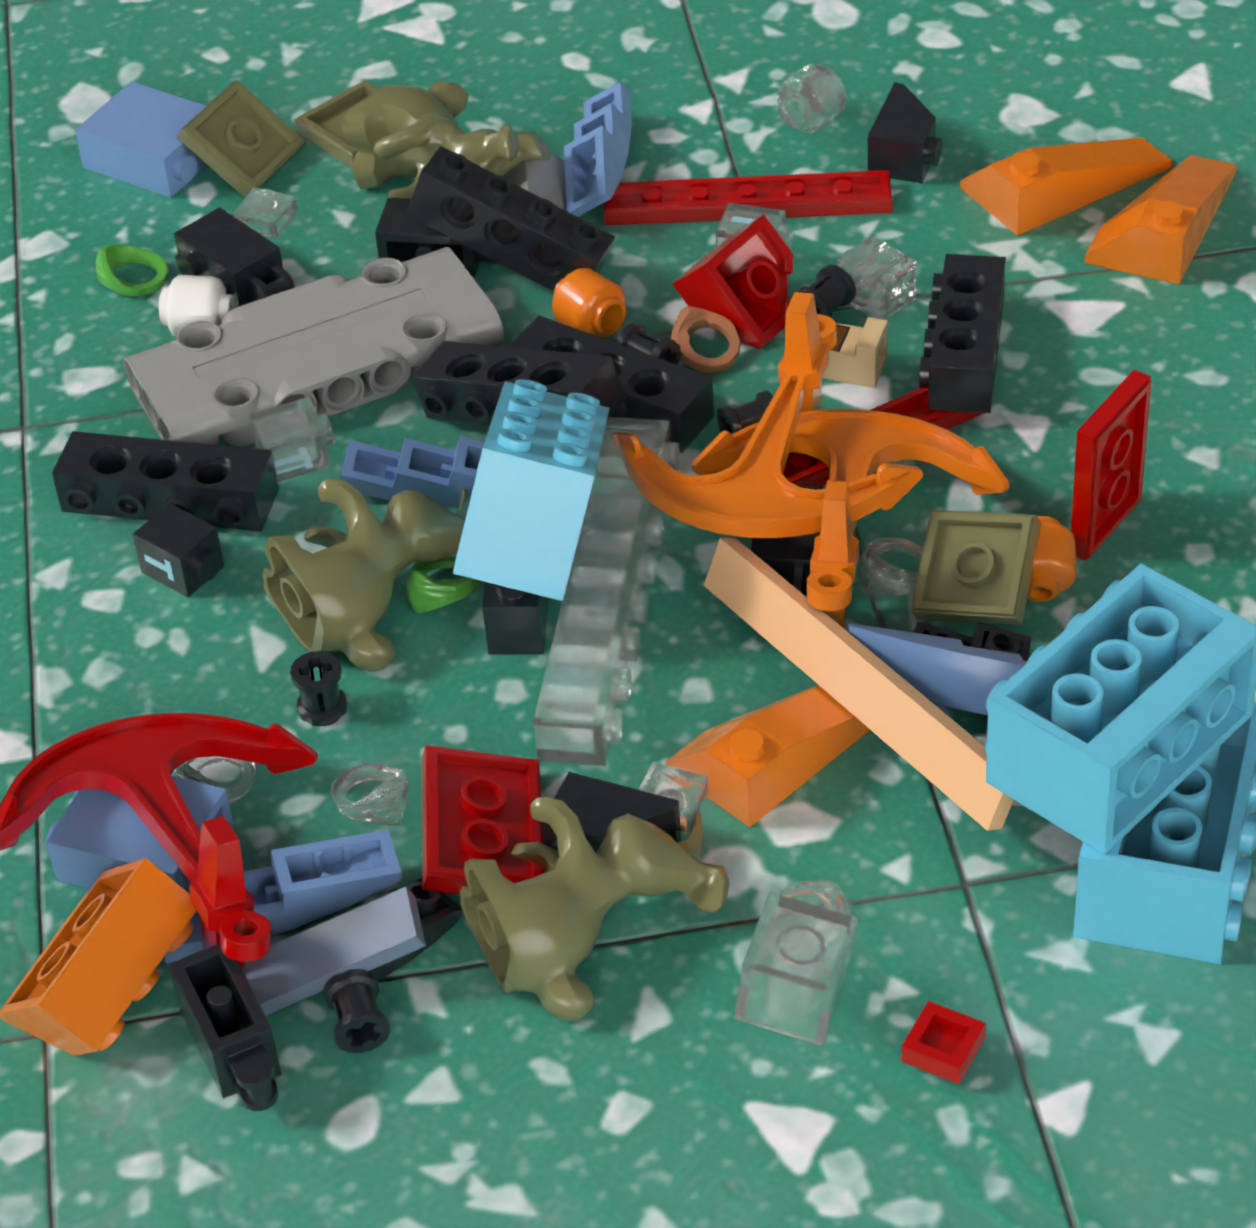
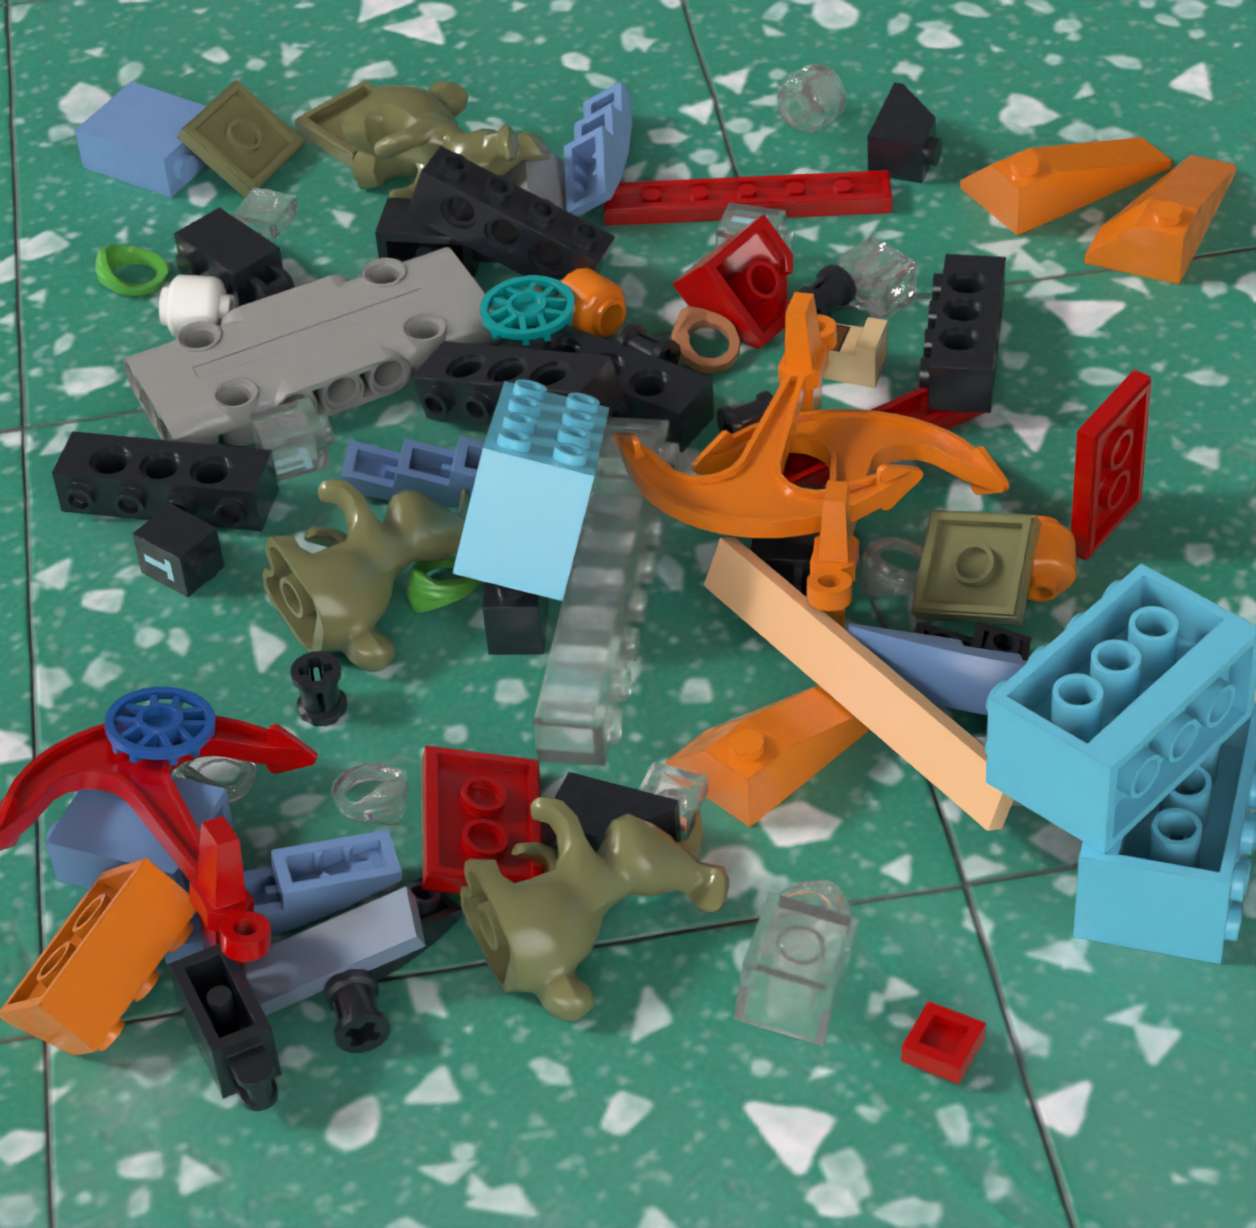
(152, 729): none -> blue wheel
(527, 308): none -> teal wheel

